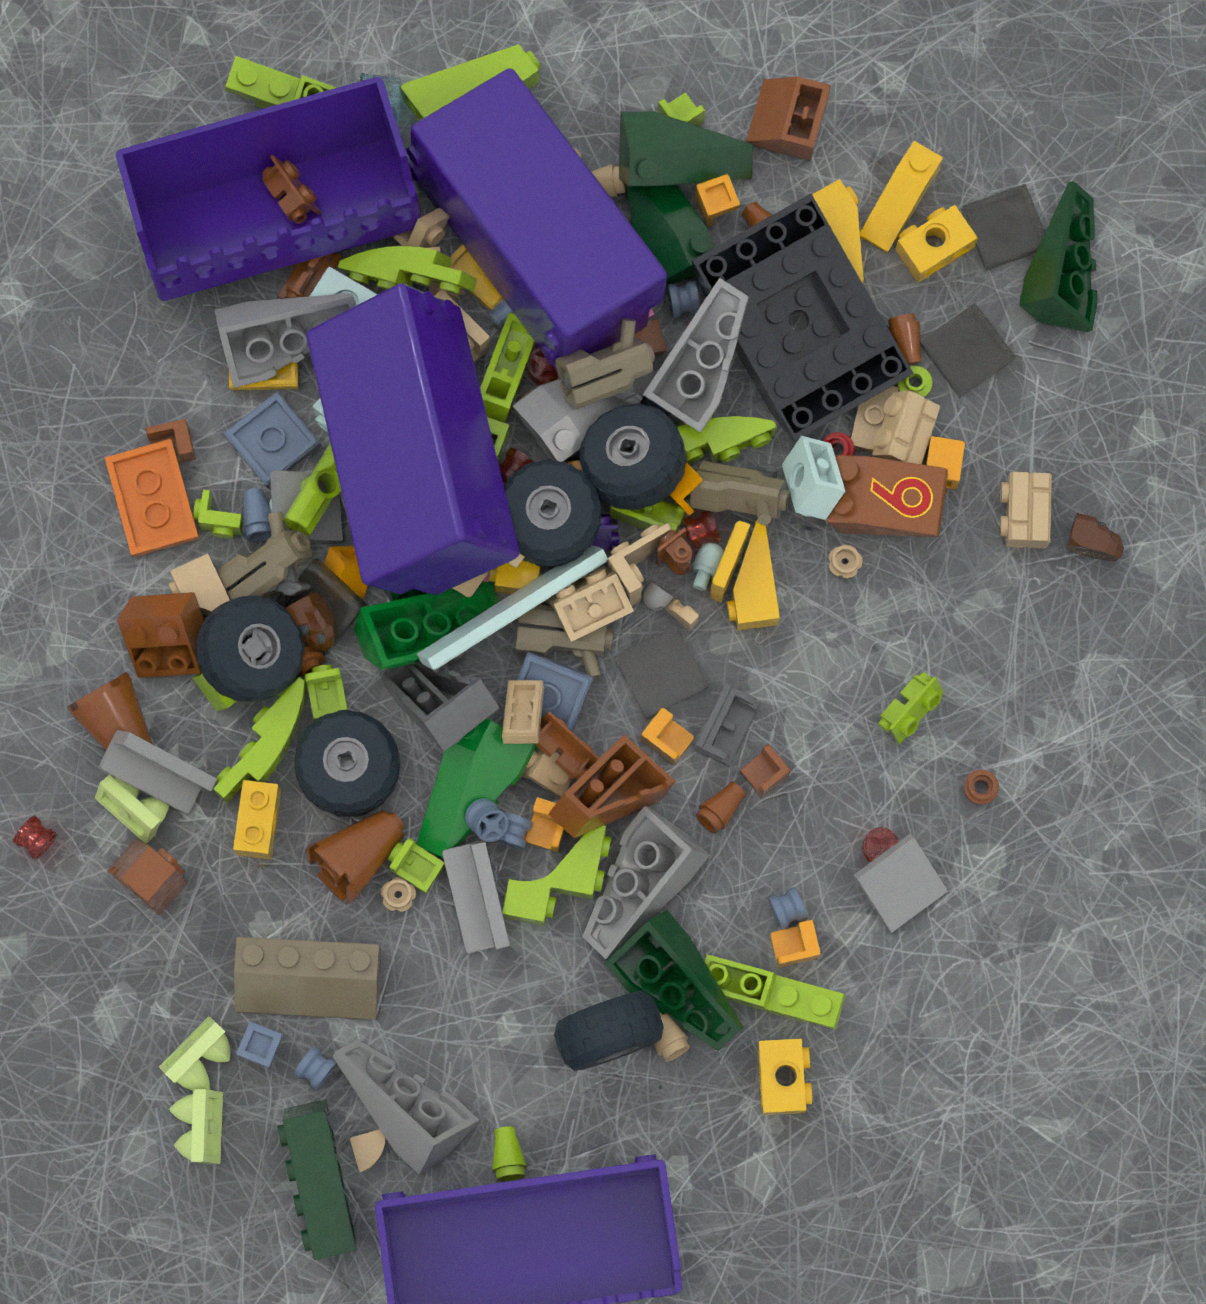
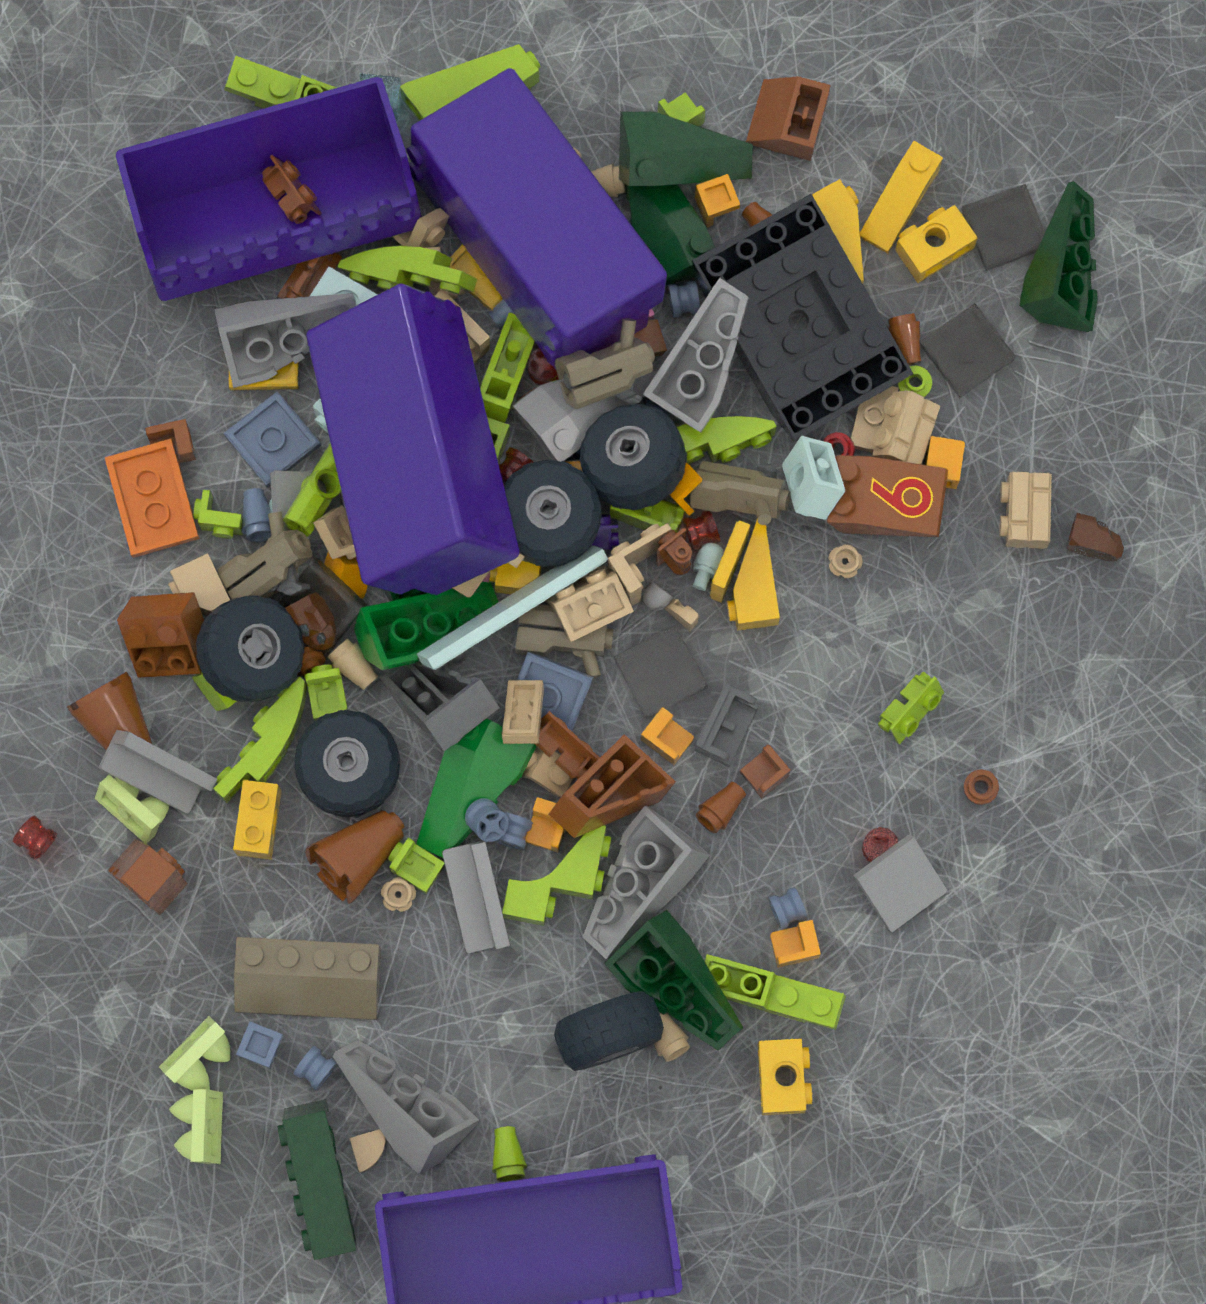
(336, 533): none -> tan bracket
(352, 664): none -> tan cone

